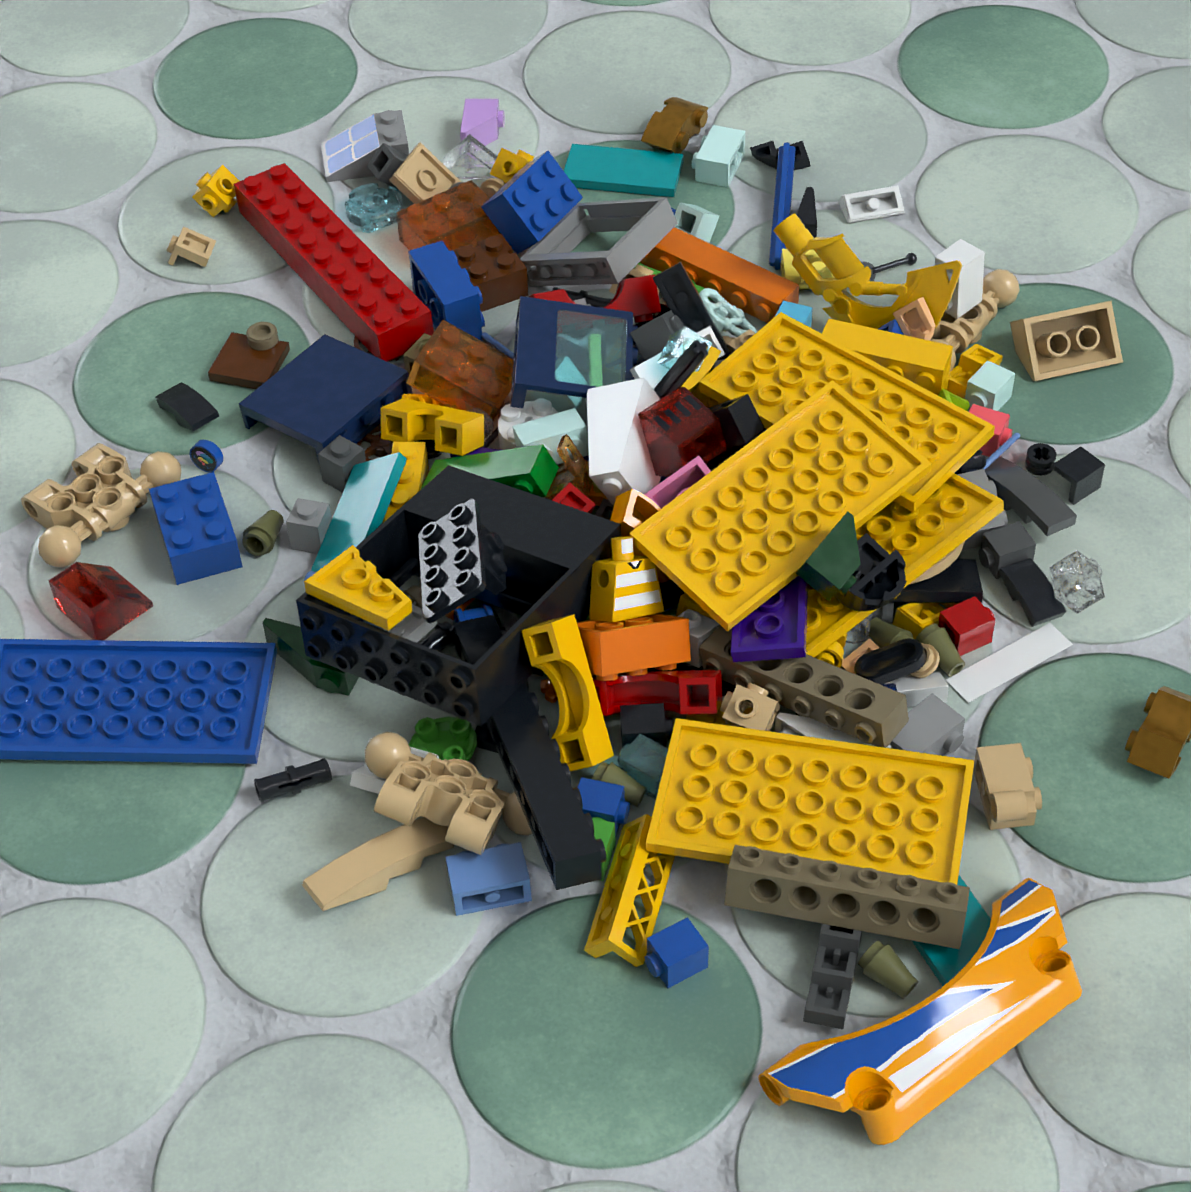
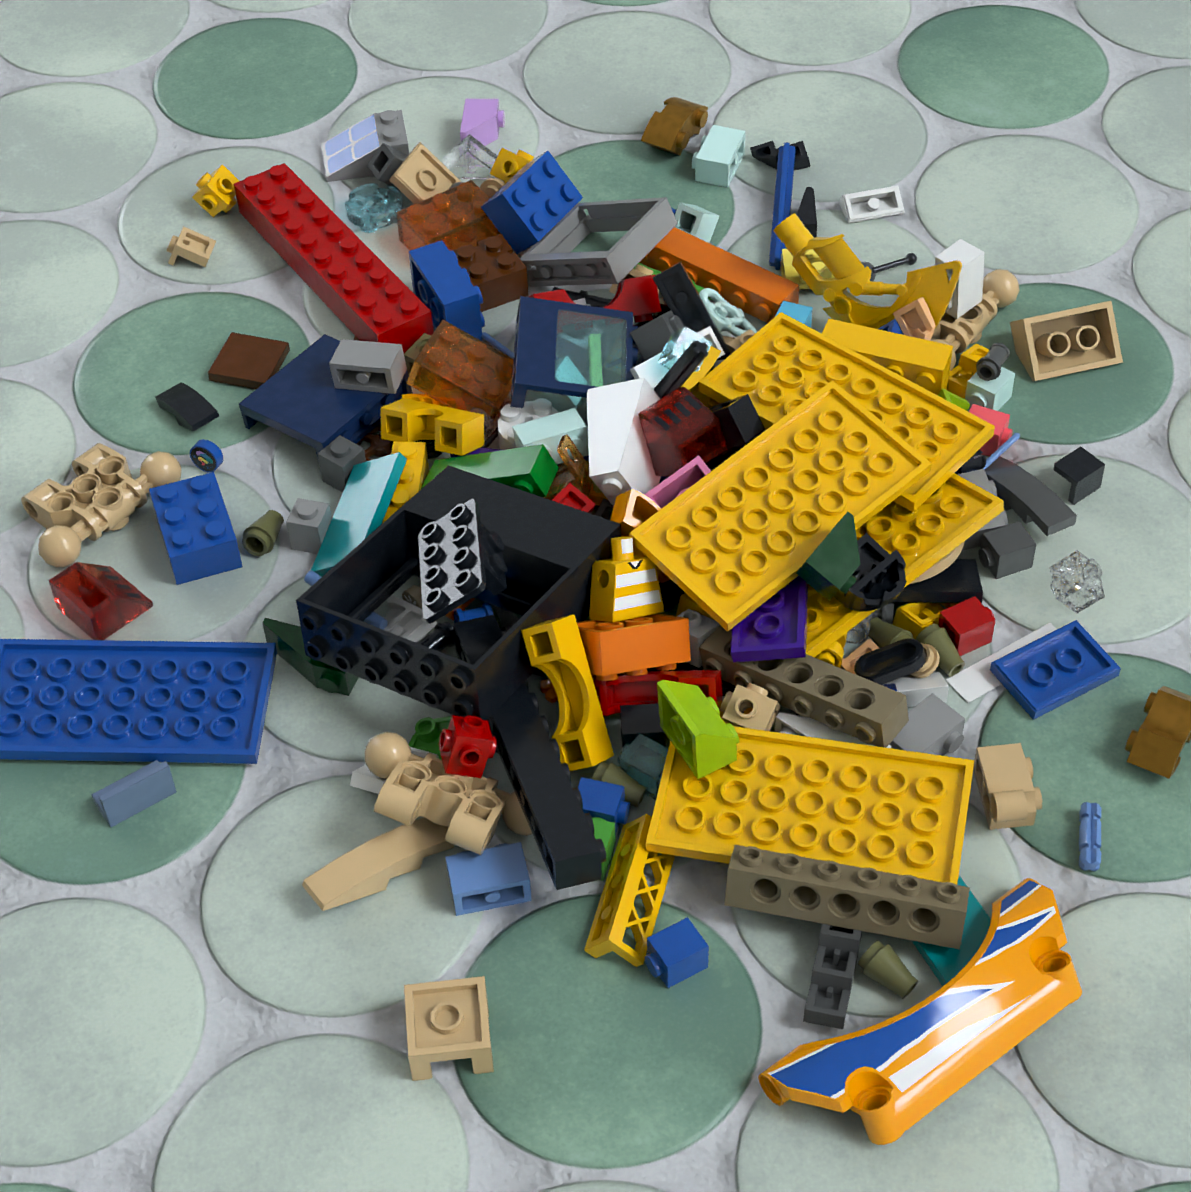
(135, 792): none -> sand blue panel
(262, 336): dark tan tile -> none
(292, 779): black pin -> none
(359, 590): yellow wing -> none
(368, 366): none -> light grey brick
(446, 1024): none -> tan panel
(466, 746): none -> red brick
(624, 170): teal tile -> none
(696, 727): none -> lime slope
(990, 365): none -> dark grey pin
(1033, 590): black slope -> none
(1038, 466): black bush -> none
(1054, 669): none -> blue tile
(1090, 836): none -> medium blue axle

